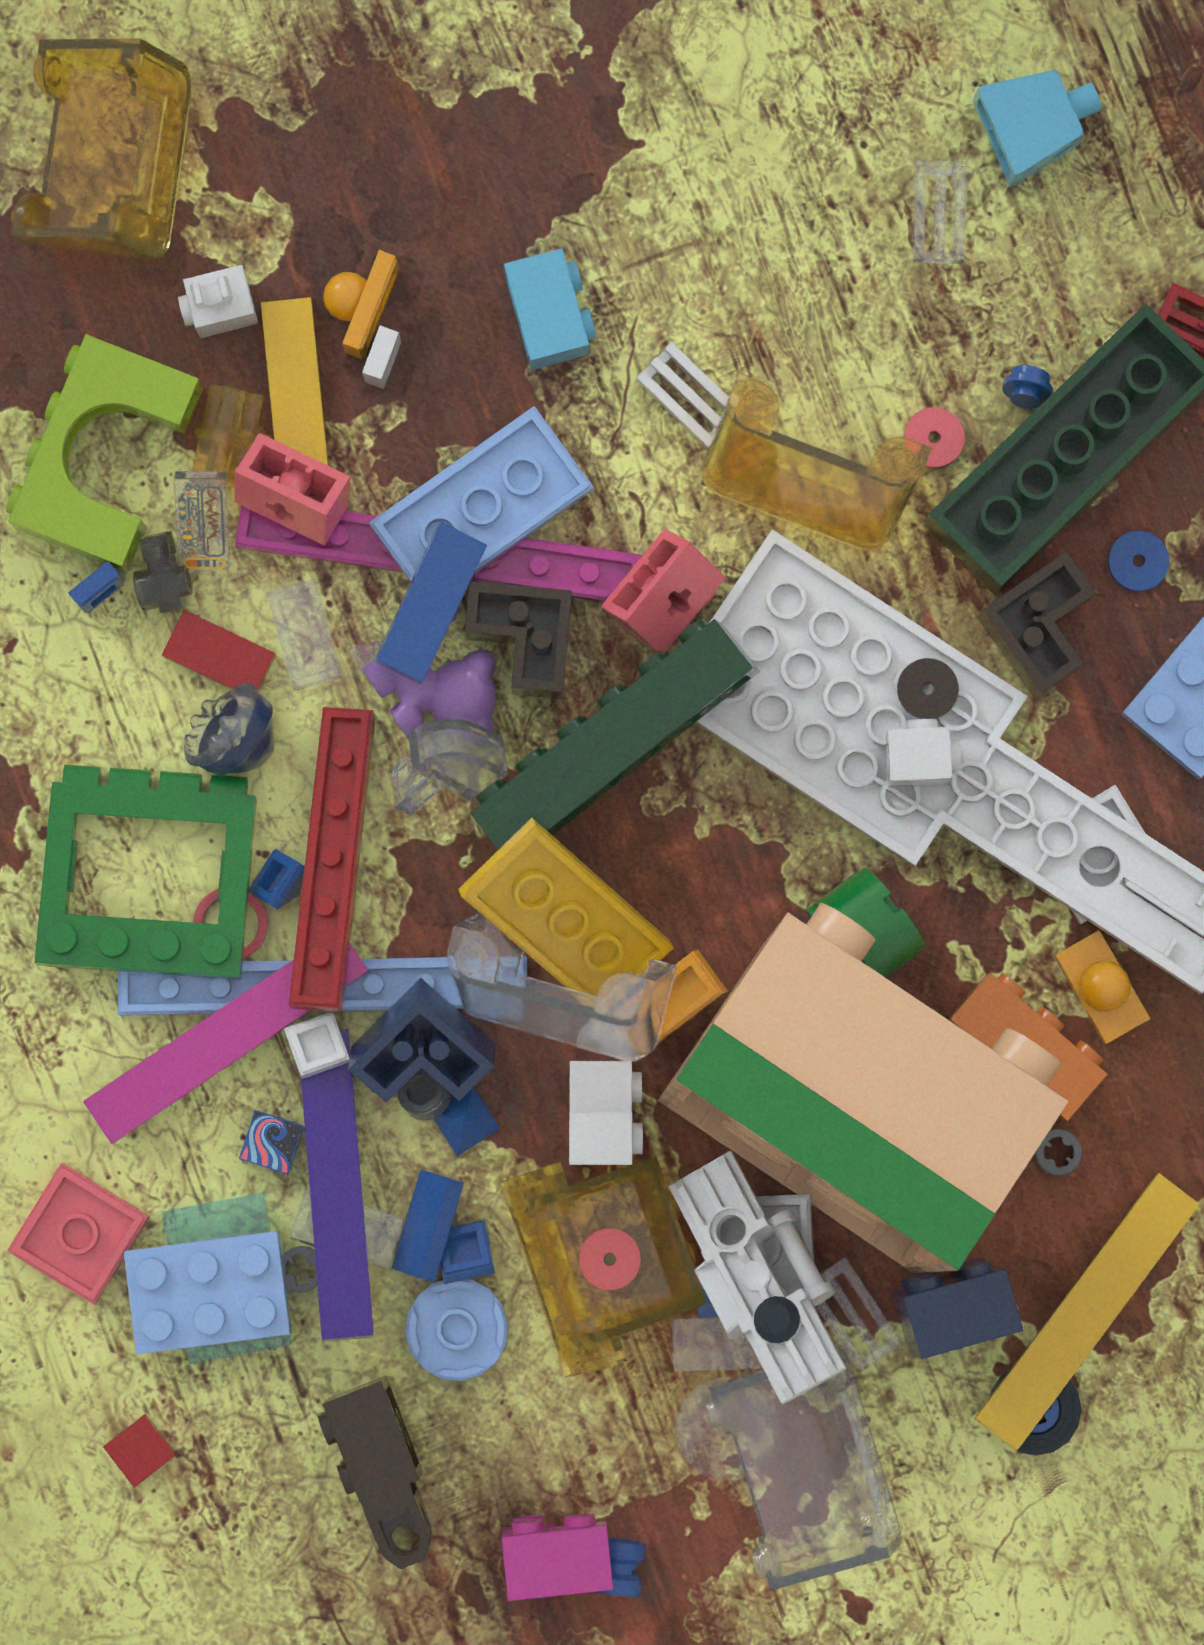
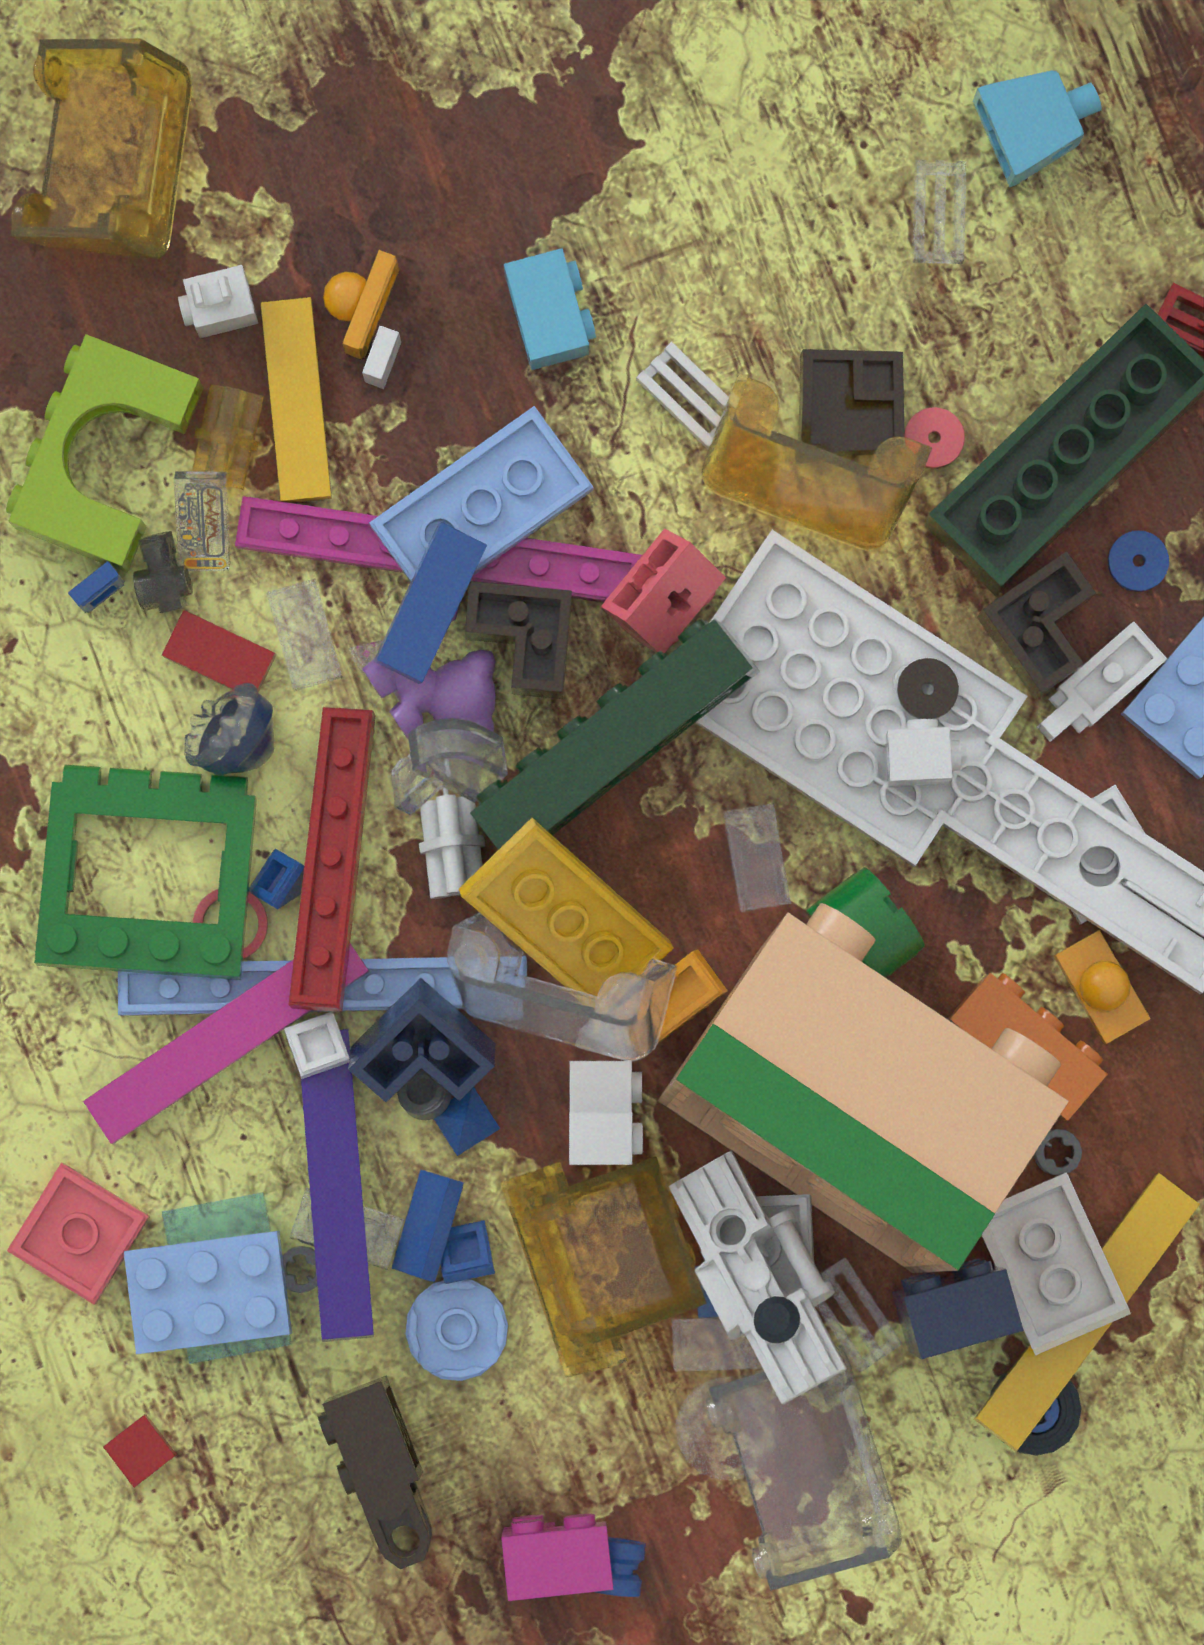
(271, 1142): tile -> none
(291, 489): coral brick -> none
(450, 843): none -> white piece
(609, 1276): coral wheel -> none
(756, 858): none -> clear tile
(850, 399): none -> dark brown plate
(1027, 386): blue plate -> none
(1054, 1264): none -> white plate
(1102, 682): none -> white hinge

